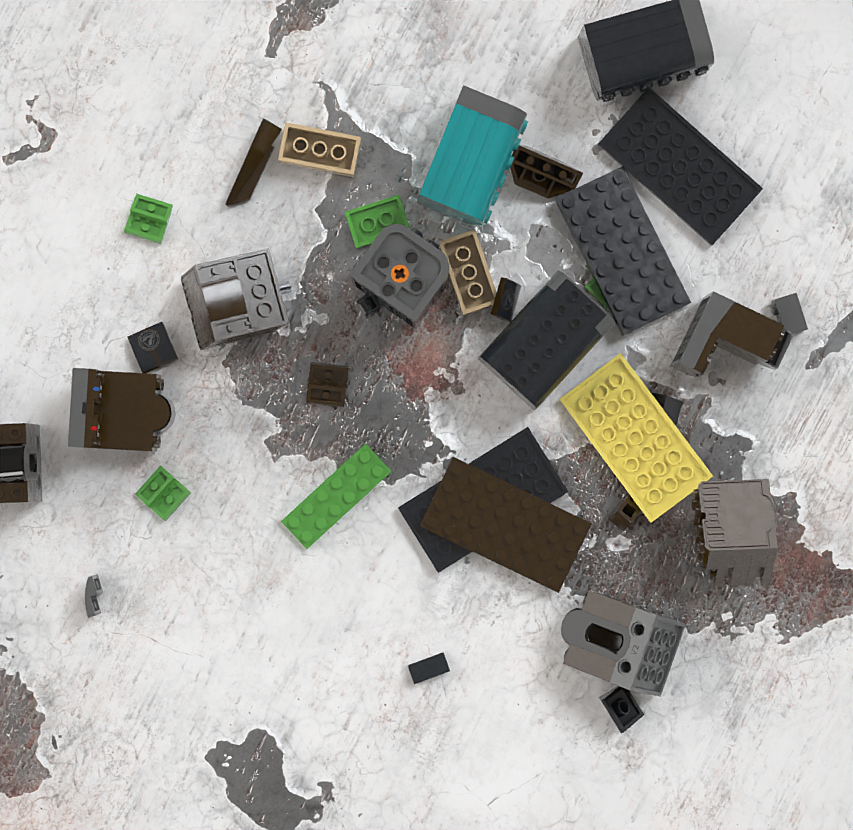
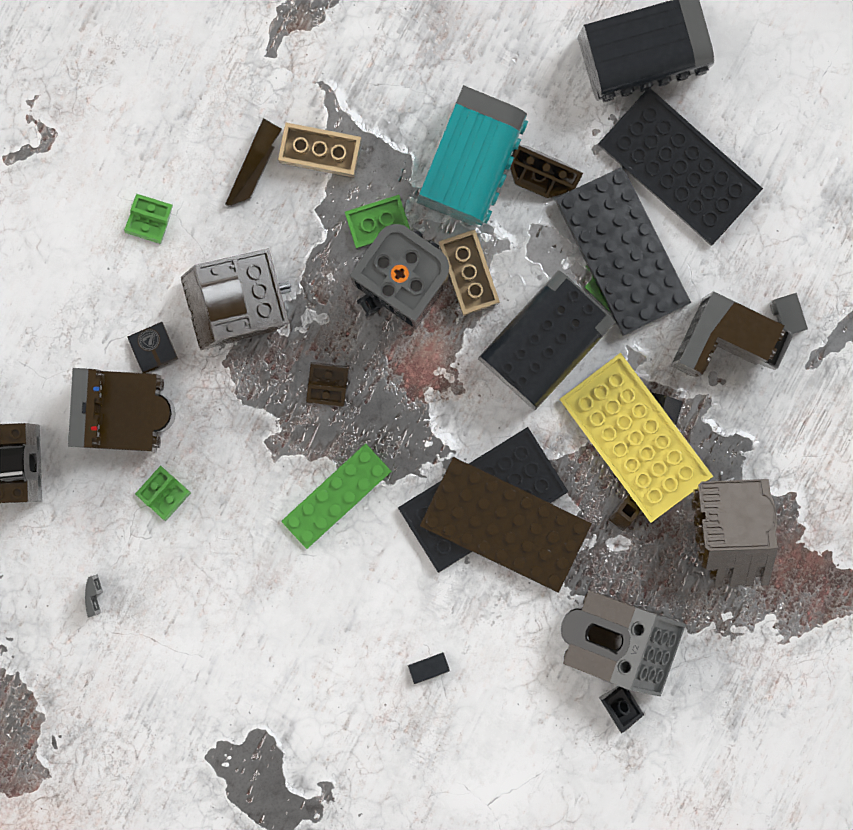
(506, 299): slope -> none

